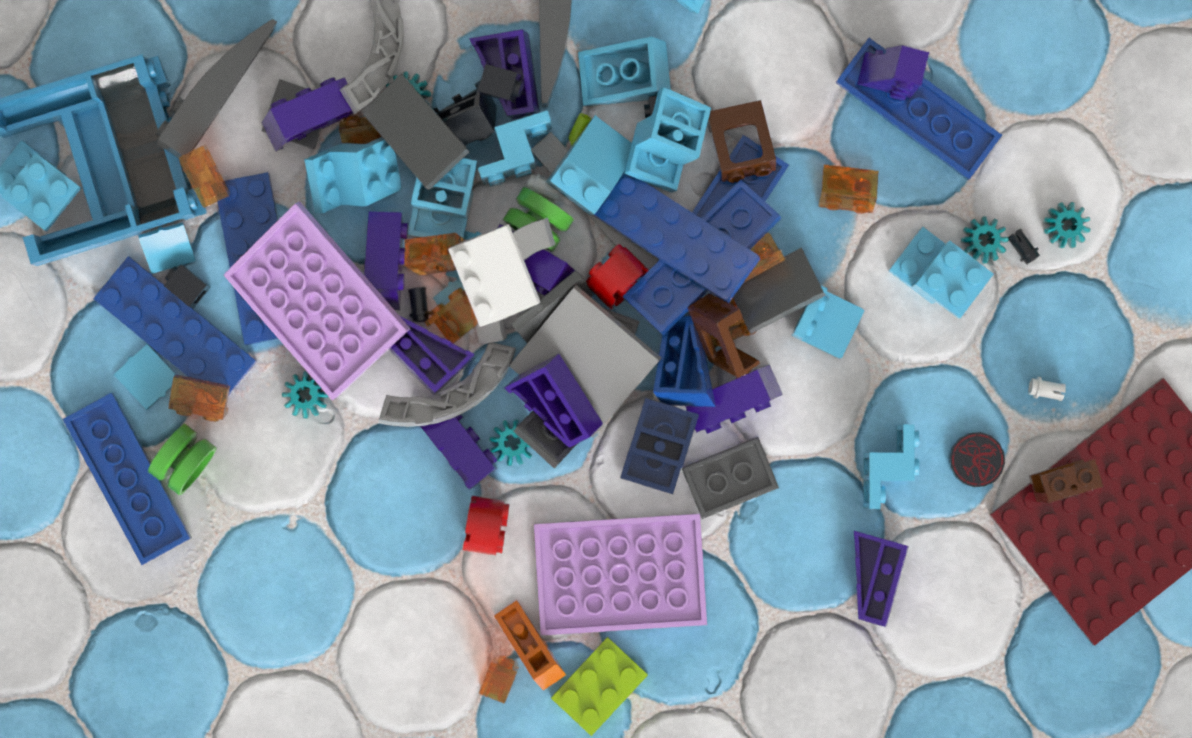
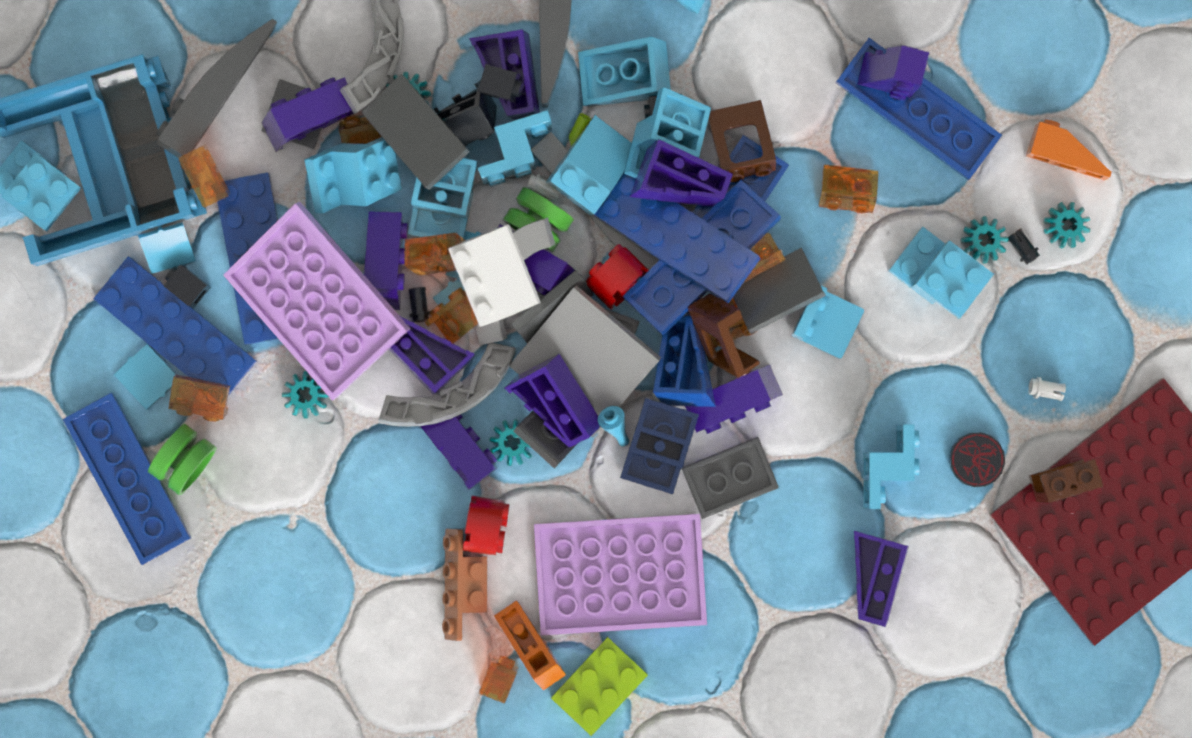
(464, 584): none -> nougat bracket
(613, 421): none -> medium azure cone
(679, 177): none -> dark purple wedge
(1062, 149): none -> orange slope

